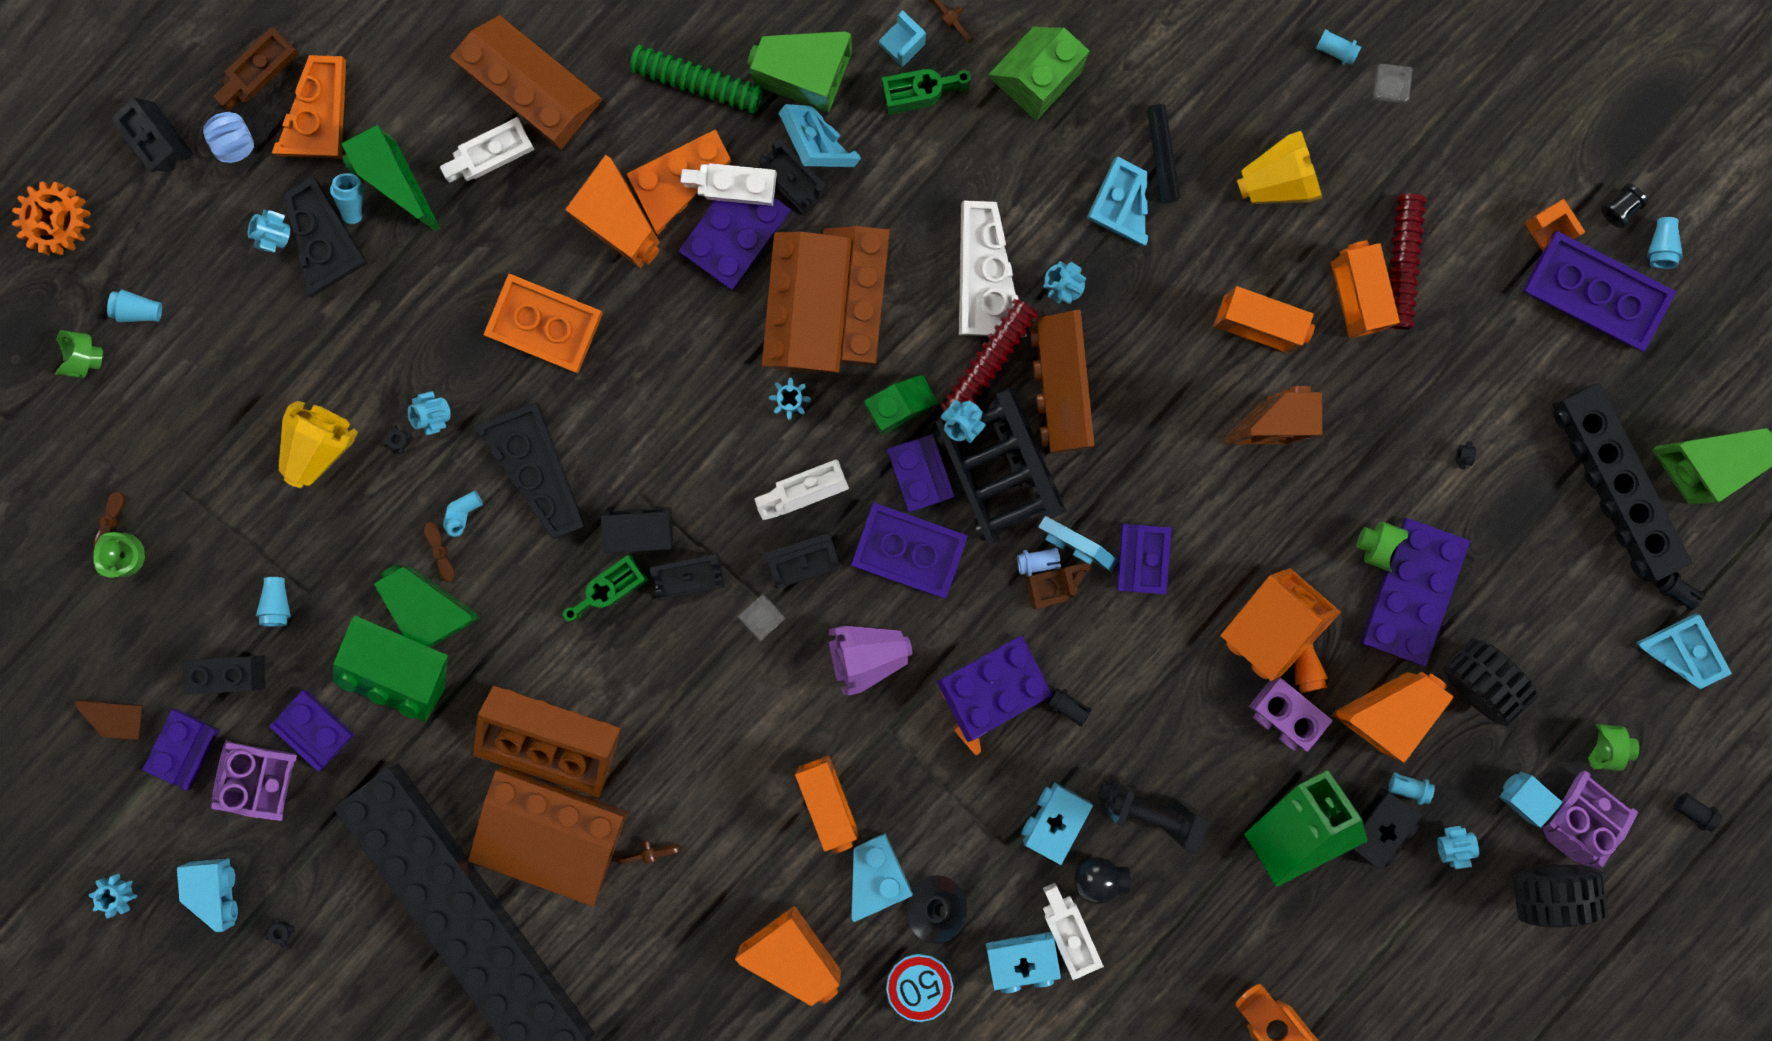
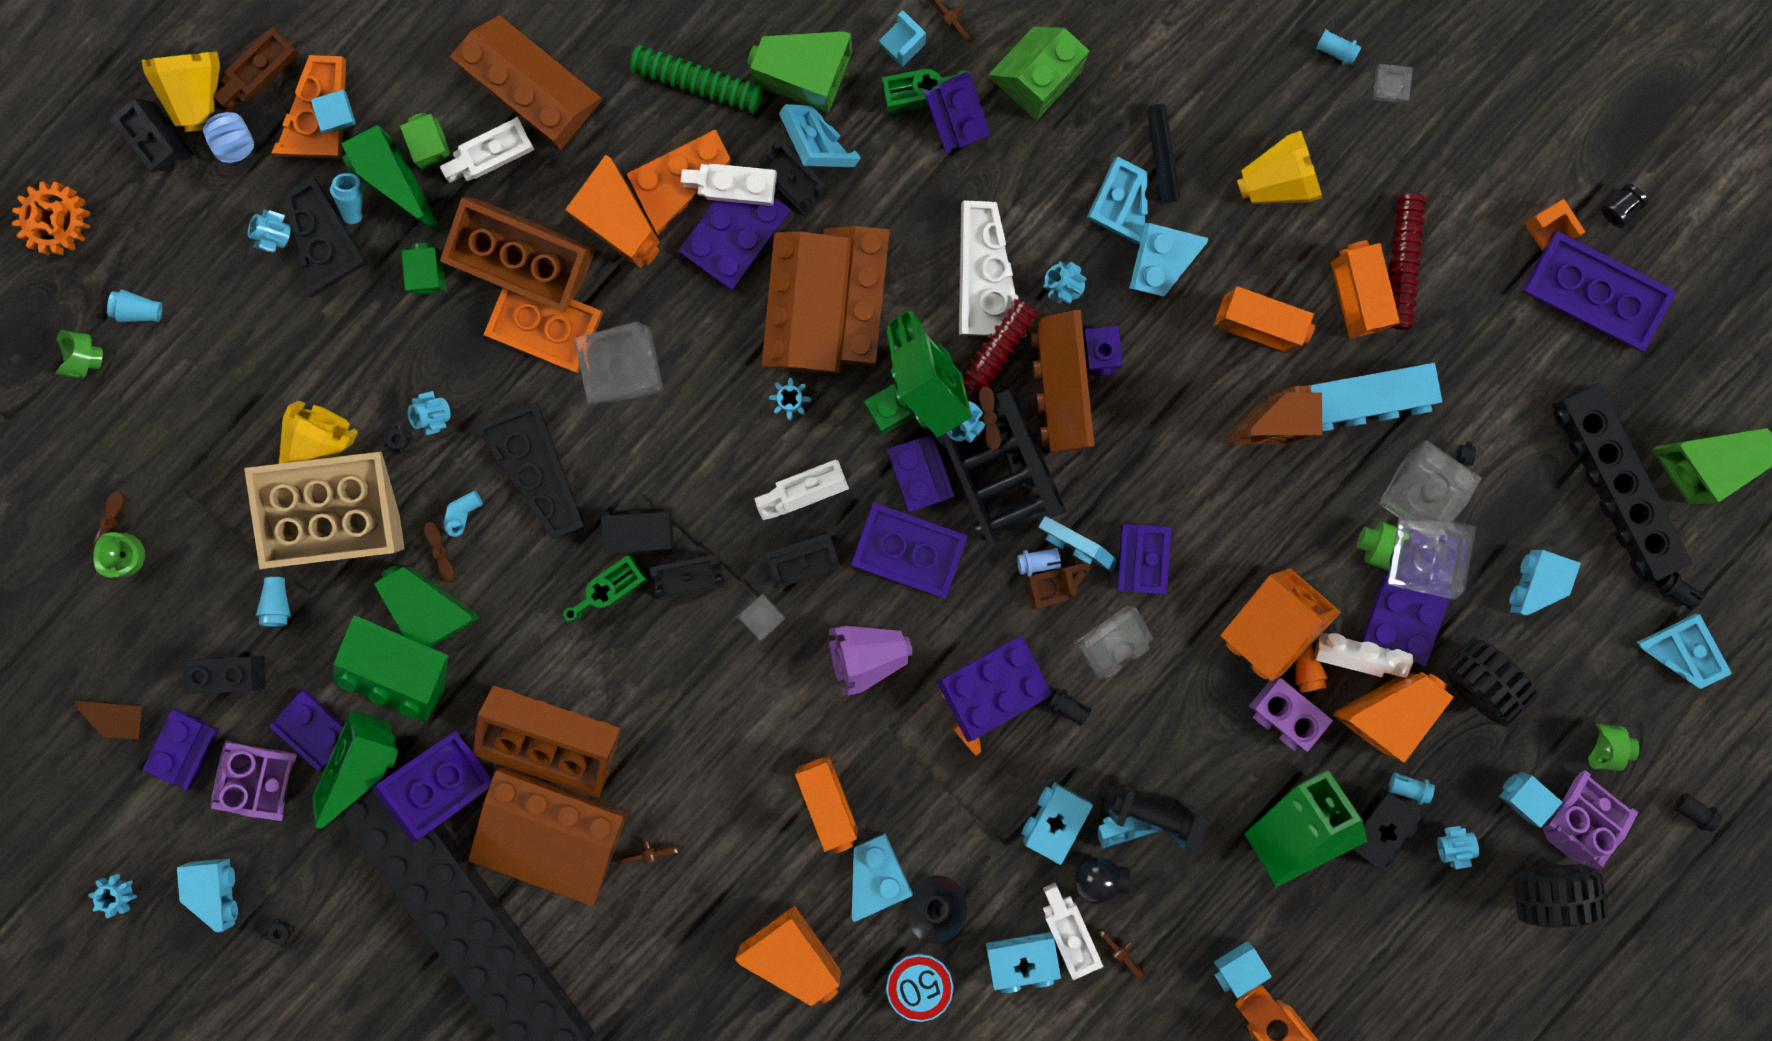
(185, 86): none -> yellow cone
(323, 510): none -> tan slope
(333, 111): none -> medium azure tile
(354, 766): none -> green slope
(423, 270): none -> green brick
(426, 141): none -> bright green brick
(433, 786): none -> dark purple plate
(517, 253): none -> dark orange slope
(619, 363): none -> clear slope
(926, 376): none -> green brick
(956, 112): none -> dark purple plate
(989, 418): none -> reddish brown piece
(1102, 350): none -> dark purple brick
(1112, 834): none -> medium azure wing
(1114, 641): none -> clear slope
(1121, 953): none -> reddish brown piece
(1163, 258): none -> medium azure wing
(1241, 970): none -> medium azure brick
(1362, 657): none -> white hinge
(1379, 395): none -> medium azure brick
(1429, 485): none -> clear slope
(1432, 556): none -> clear slope
(1543, 581): none -> medium azure slope
(1666, 244): medium azure cone -> none

